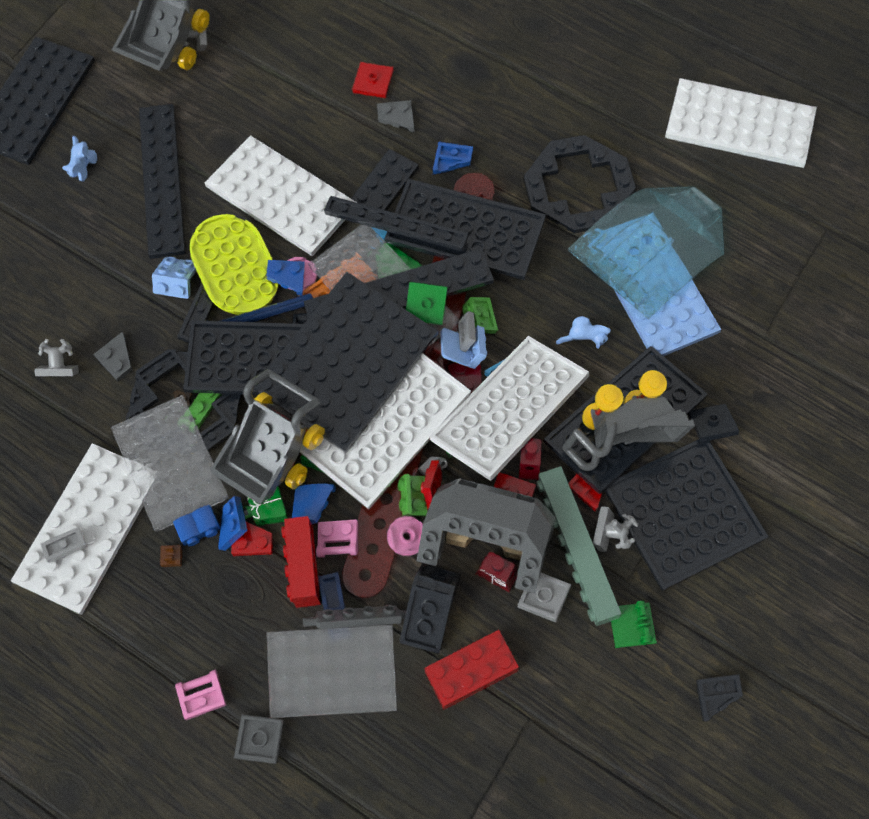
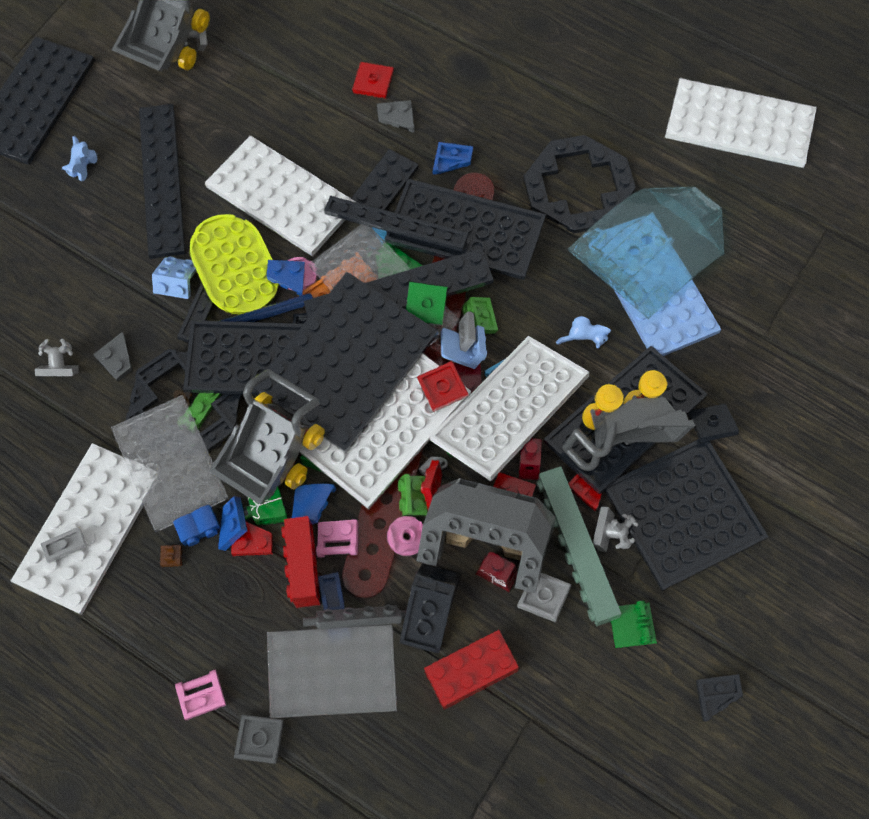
(442, 386): none -> red plate

